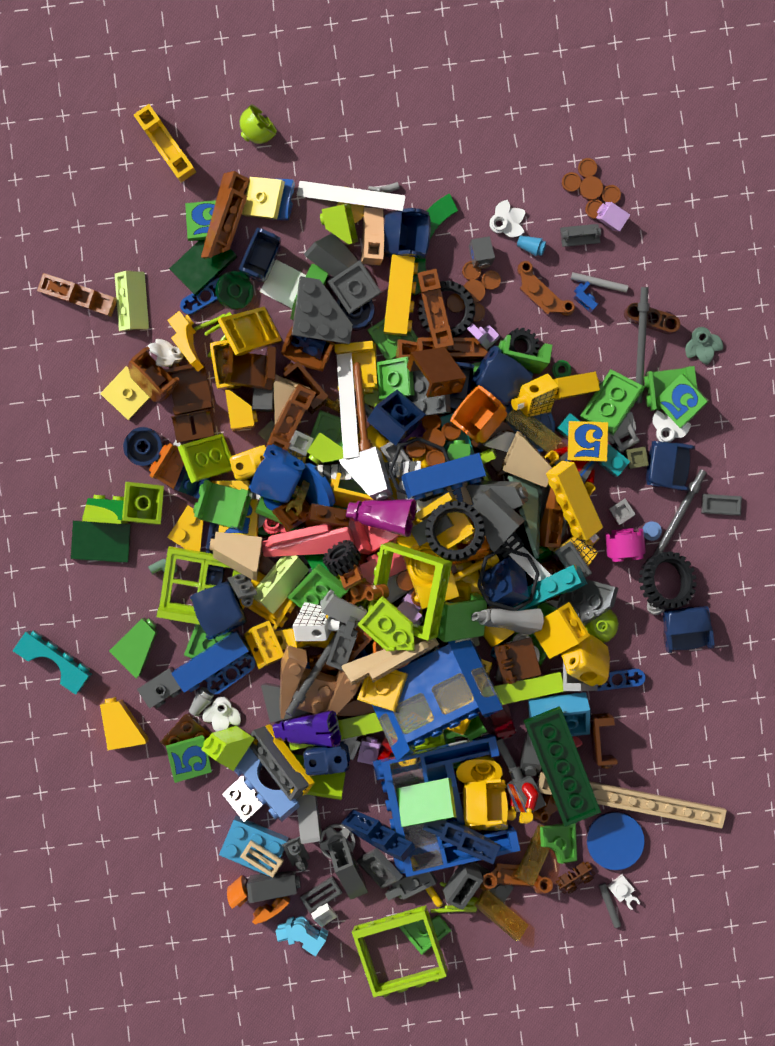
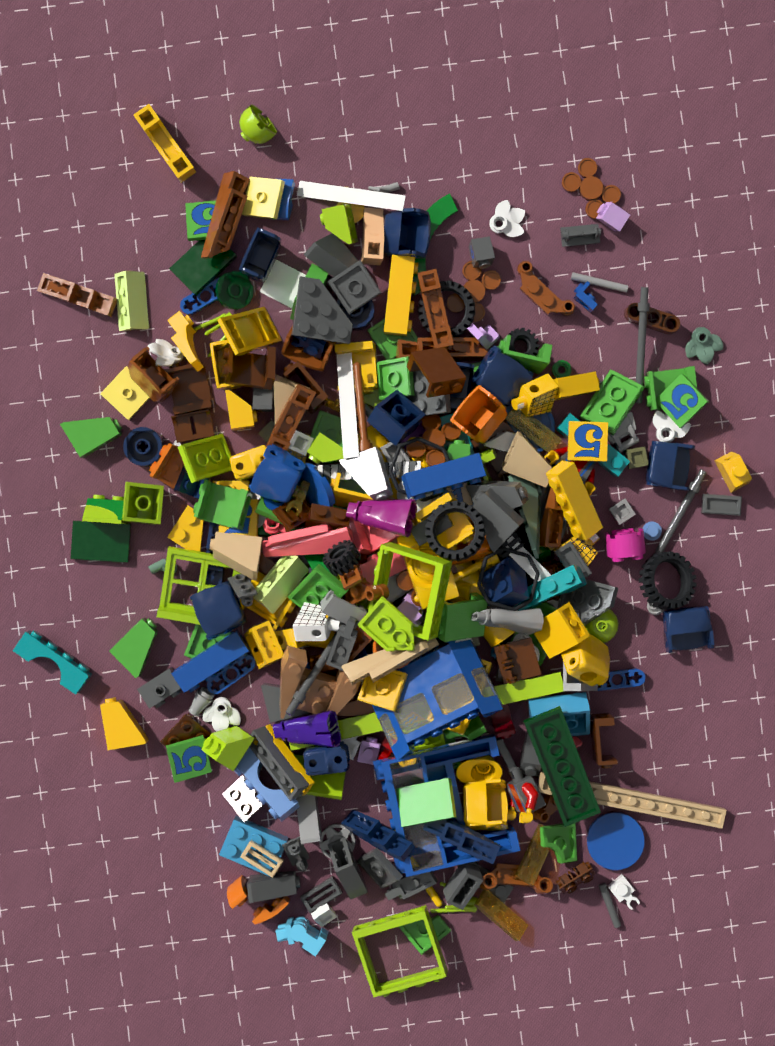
(91, 433): none -> bright green slope
(533, 245): dark azure cone -> none
(733, 471): none -> yellow torso

